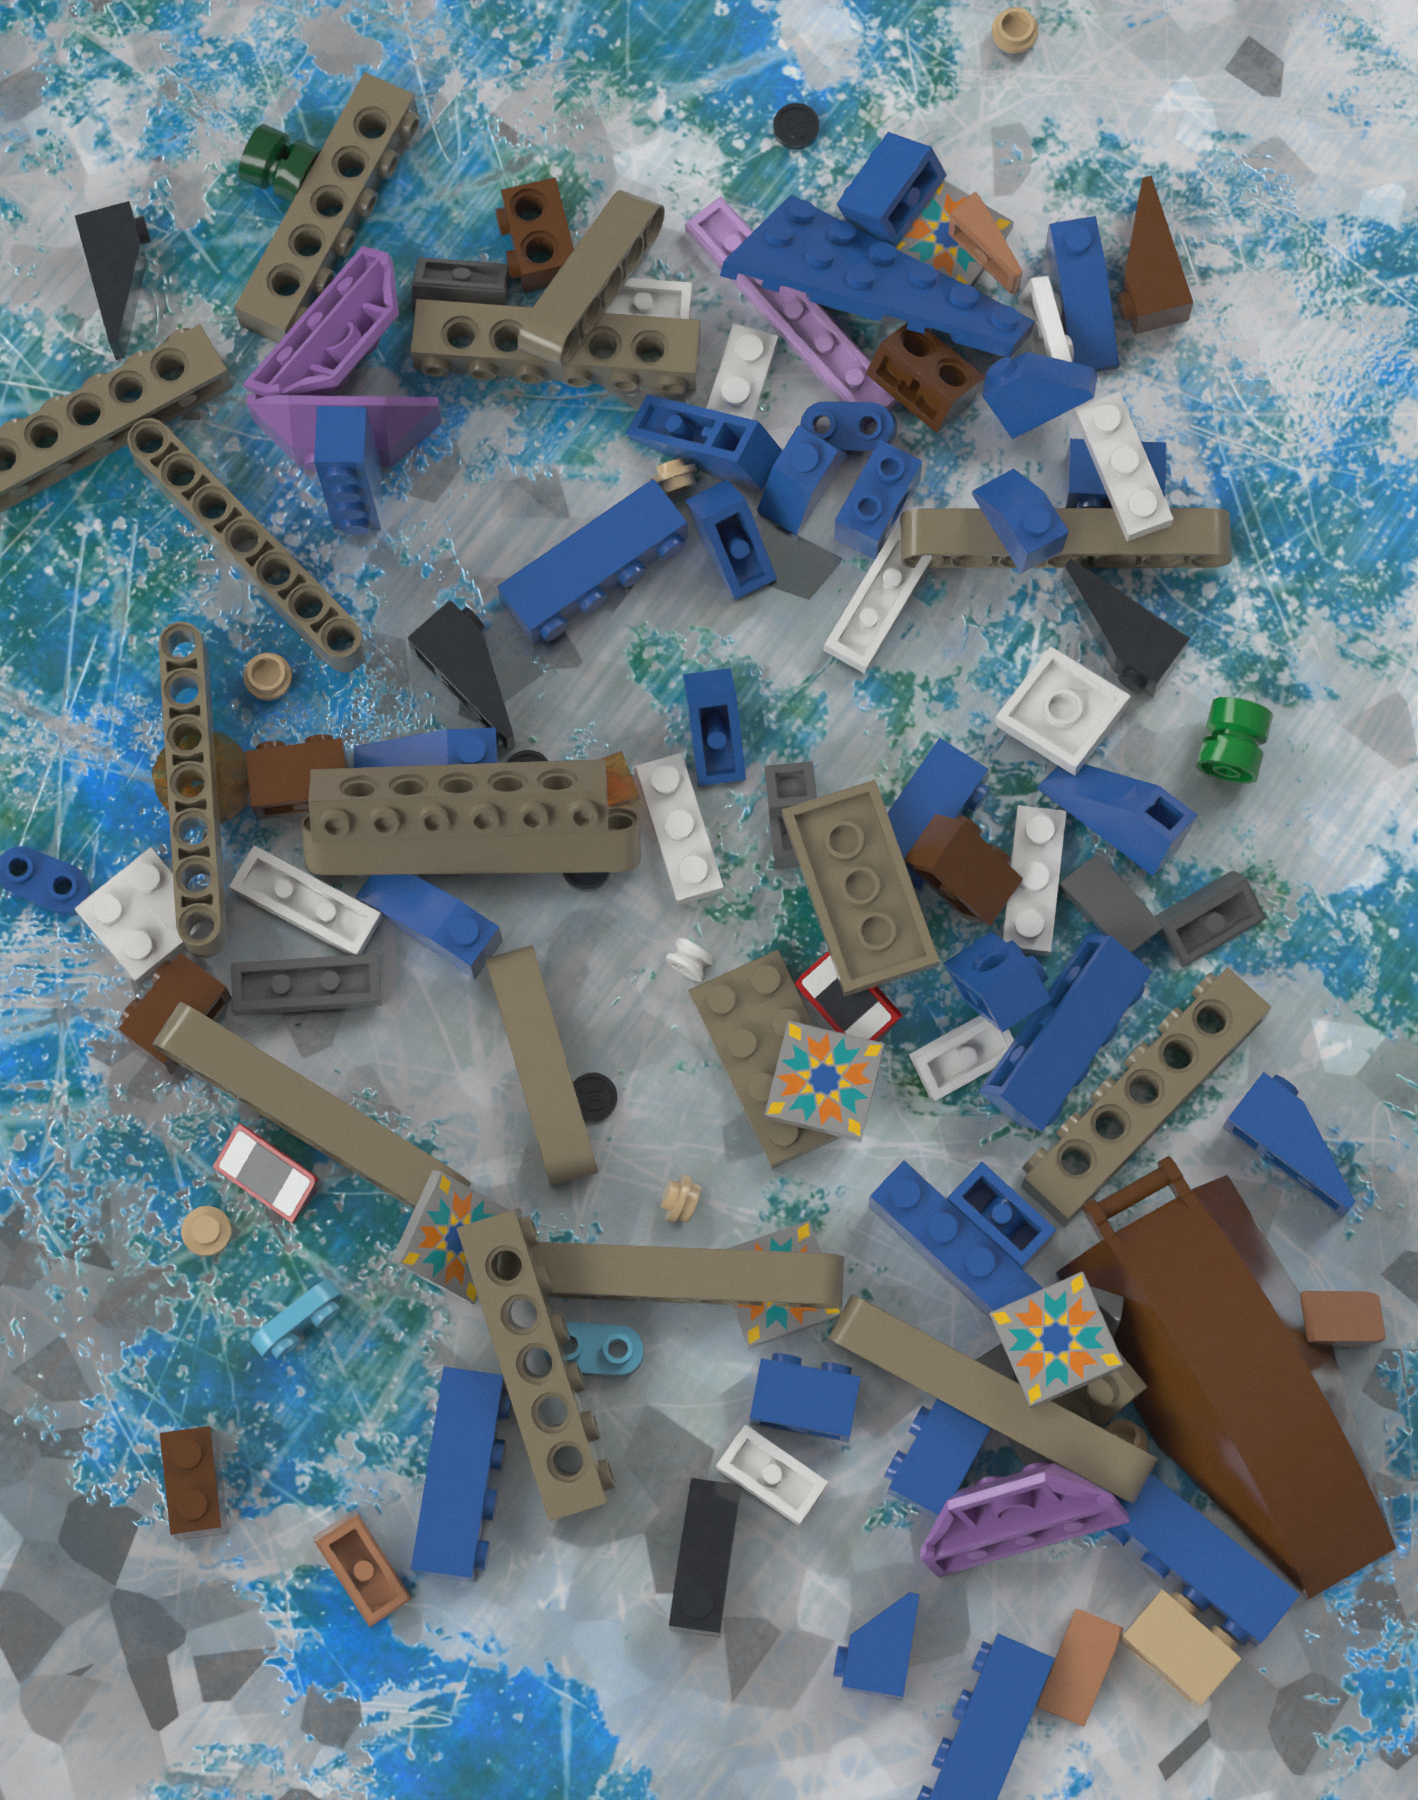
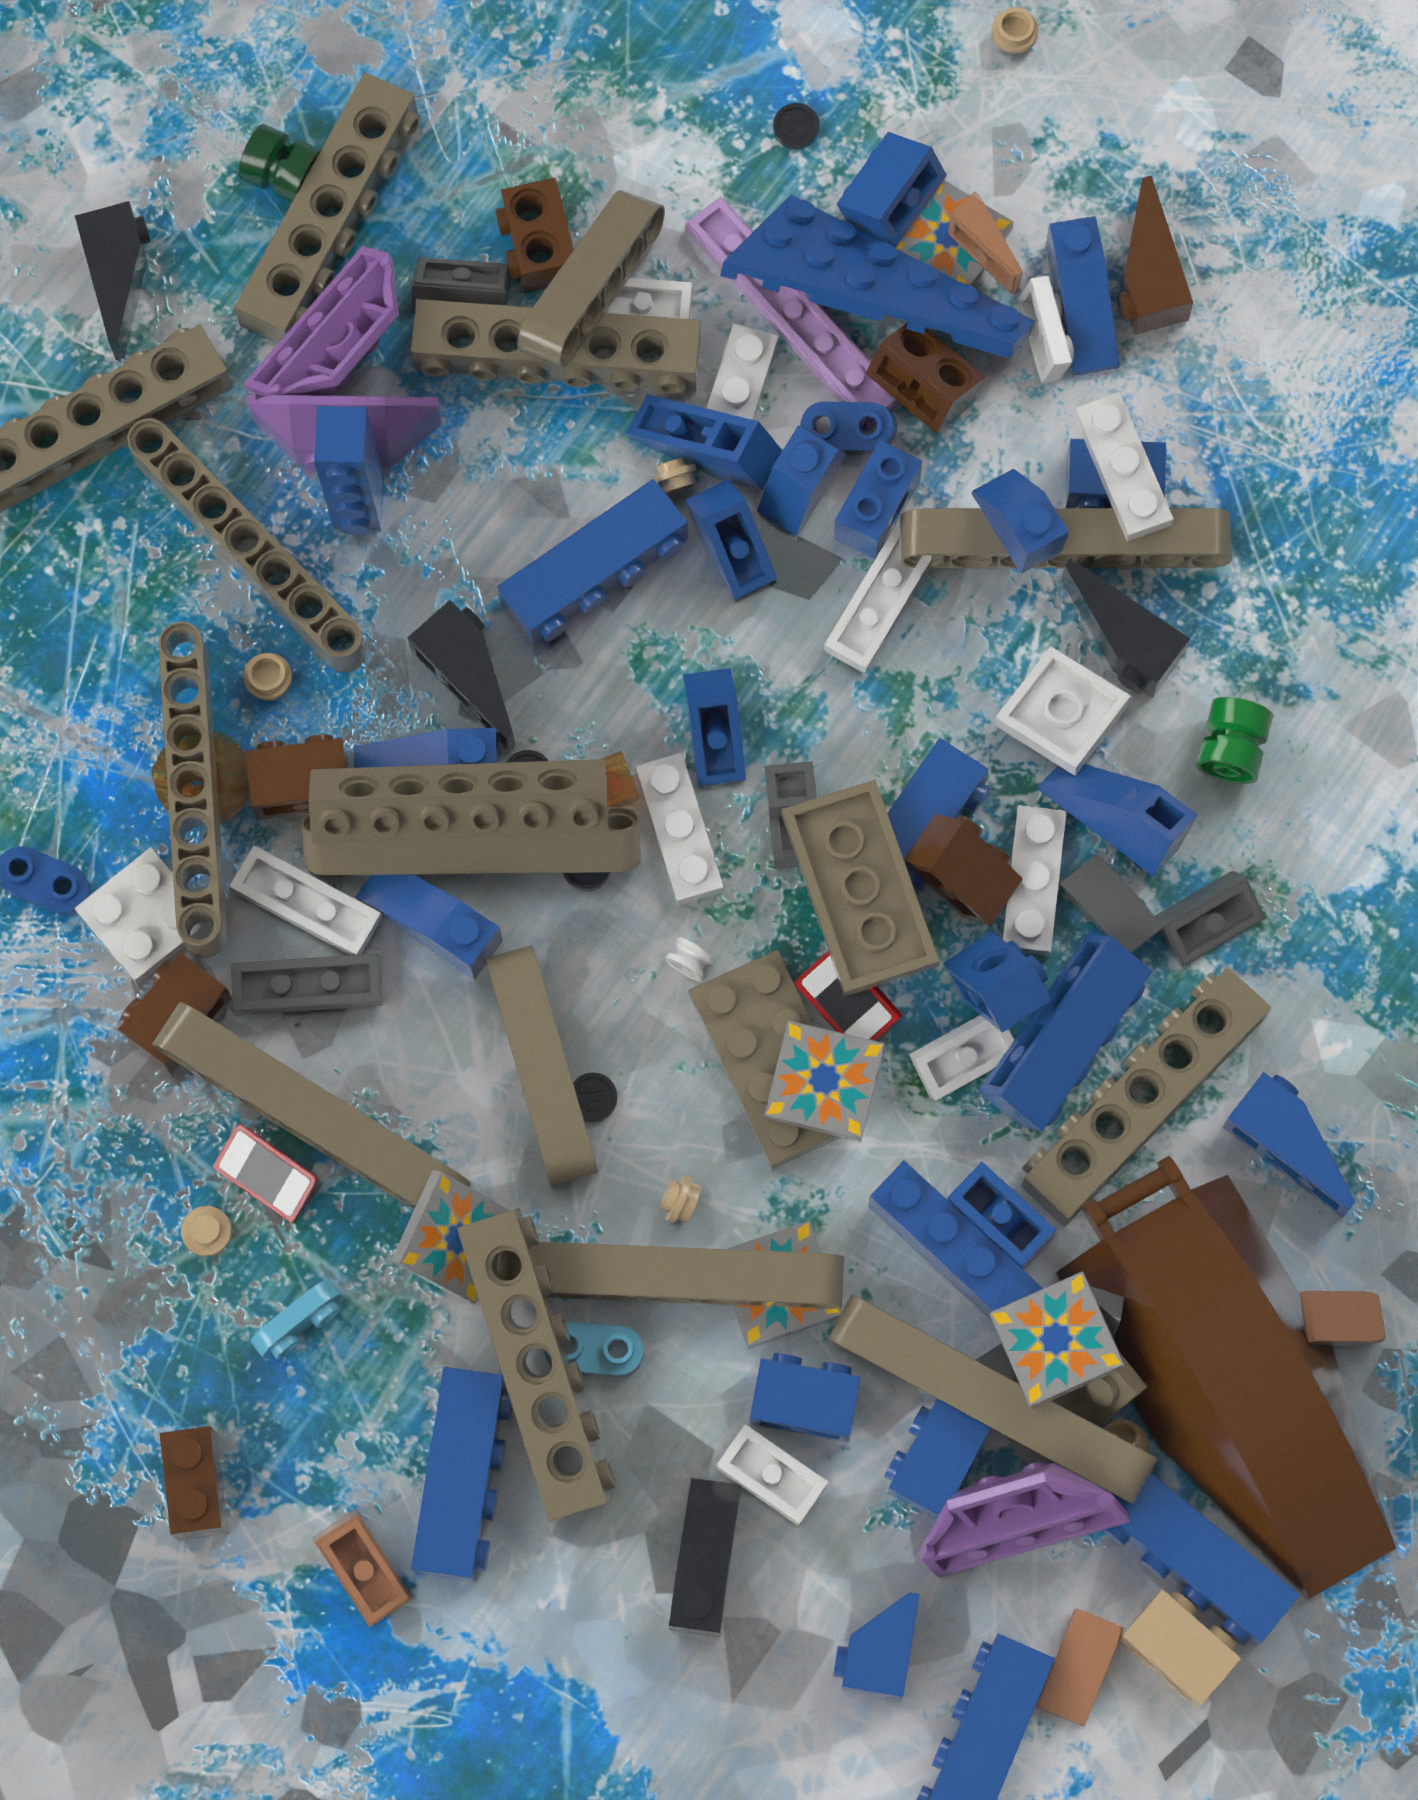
(1035, 390): blue slope -> none

